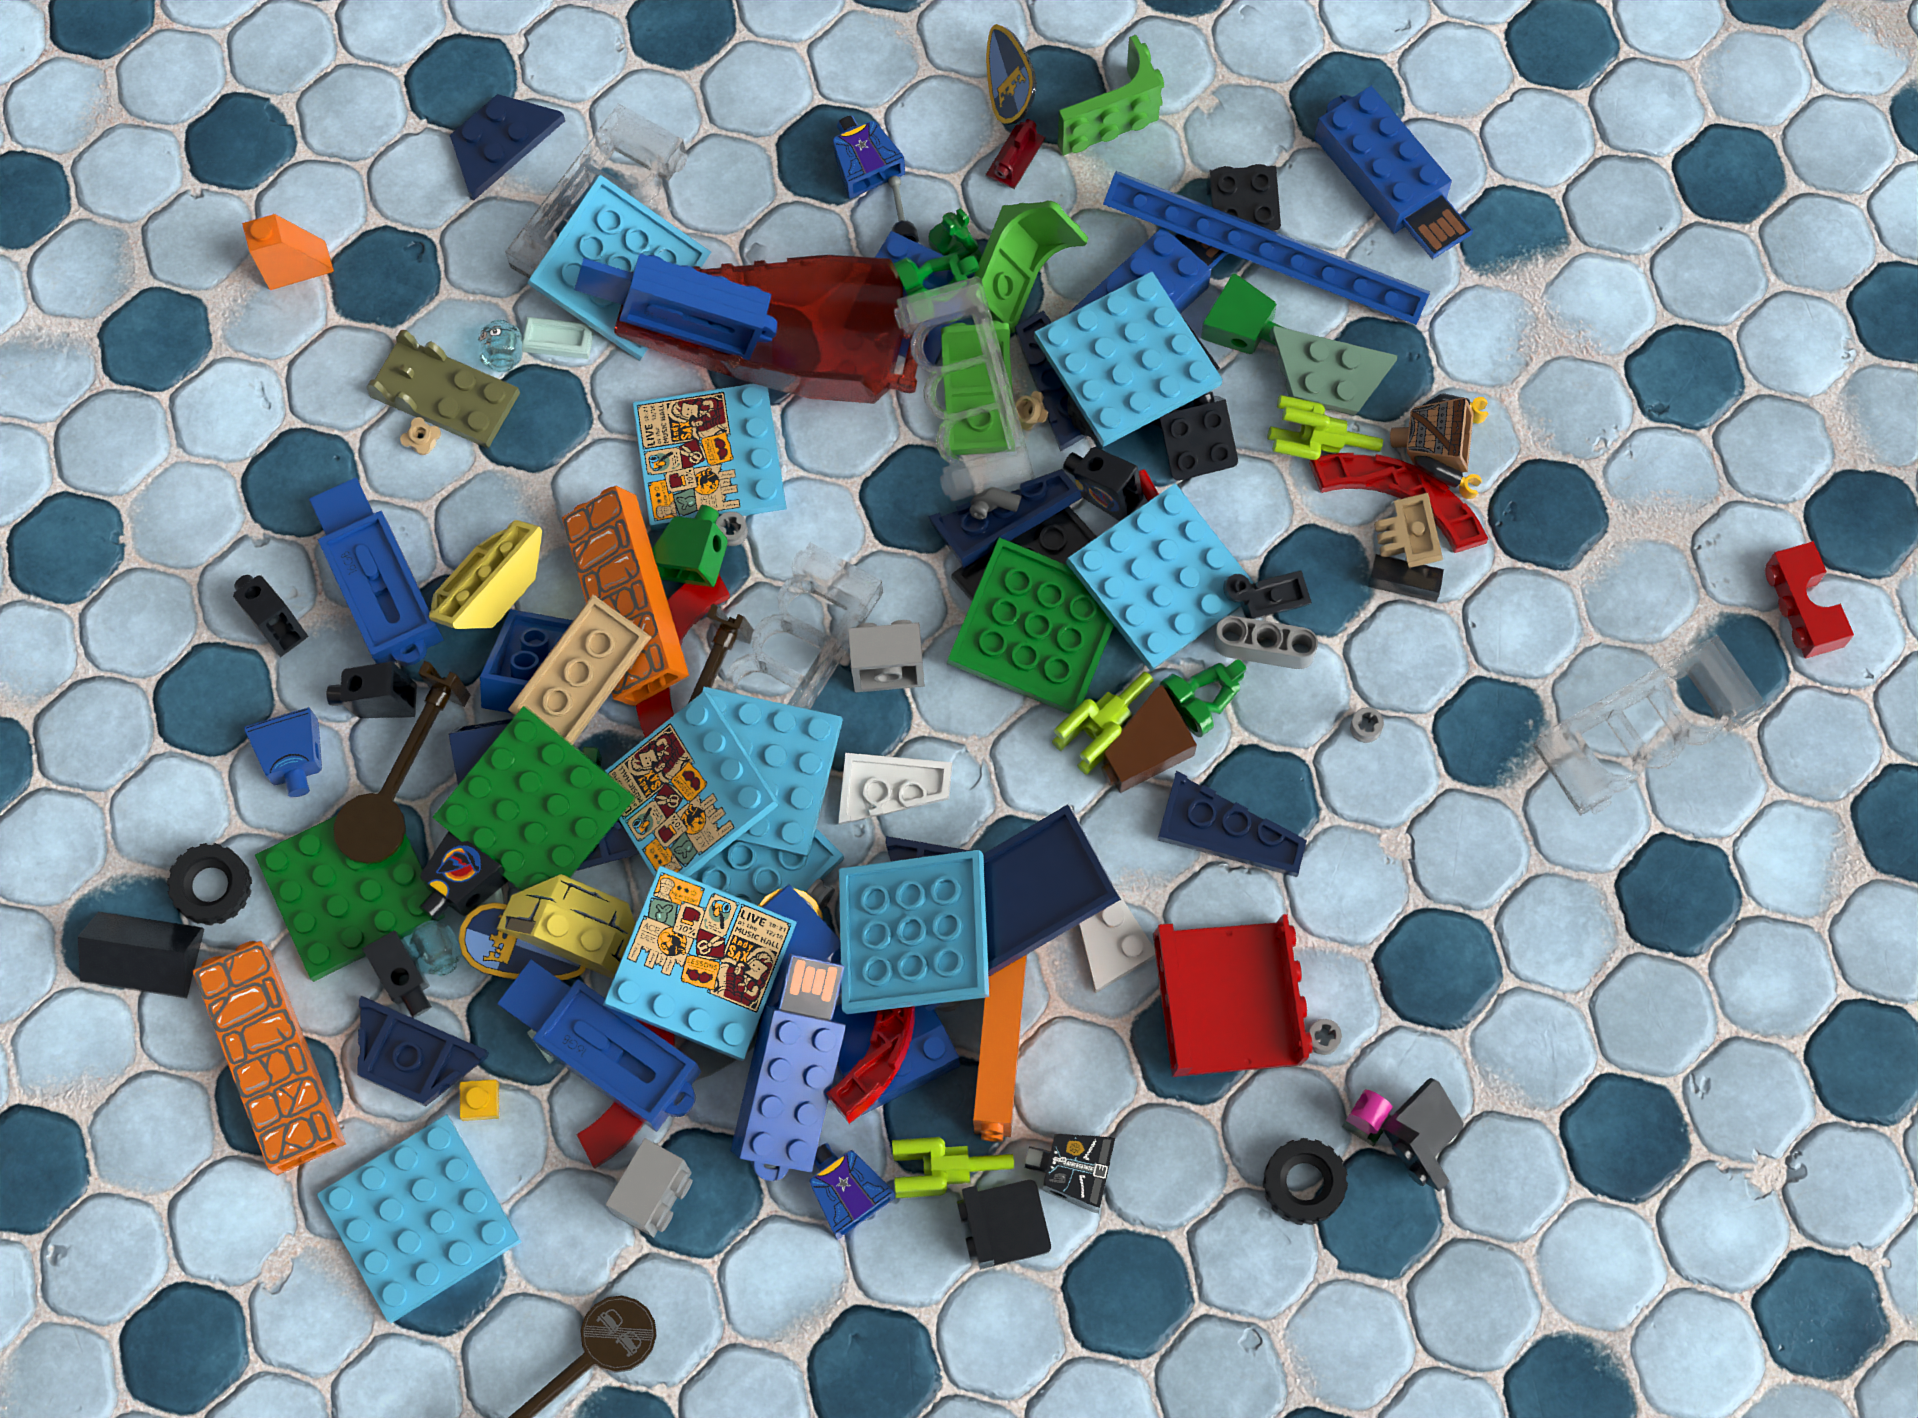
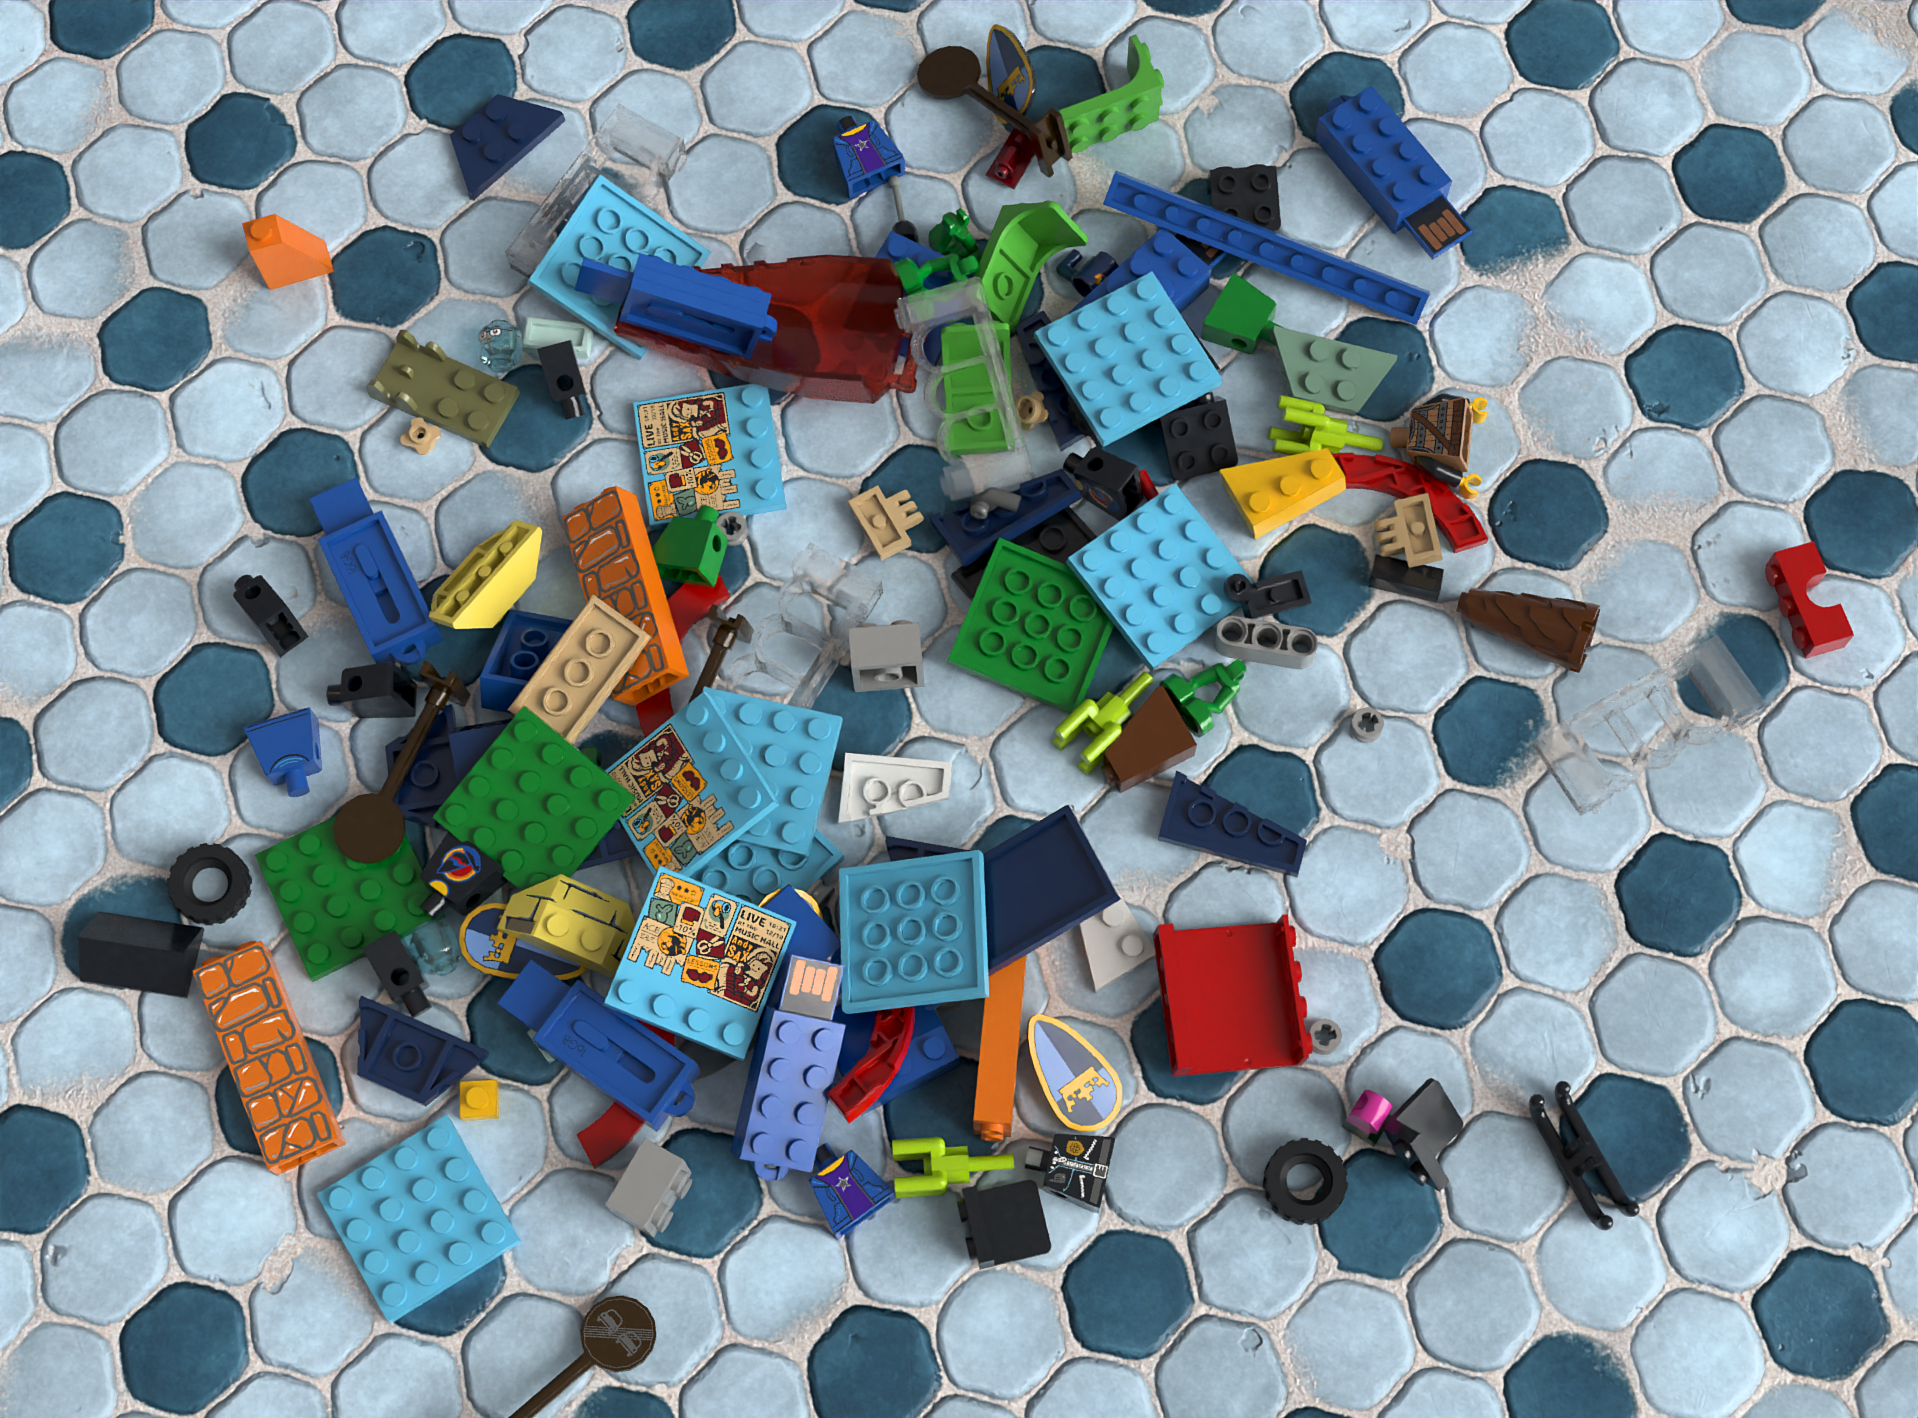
(431, 774): none -> dark blue wing
(558, 361): none -> black torso
(885, 520): none -> tan hinge
(955, 72): none -> dark brown piece
(1073, 1075): none -> shield
(1090, 274): none -> dark blue piece
(1282, 488): none -> yellow wedge
(1546, 626): none -> reddish brown cone
(1580, 1157): none -> black piece

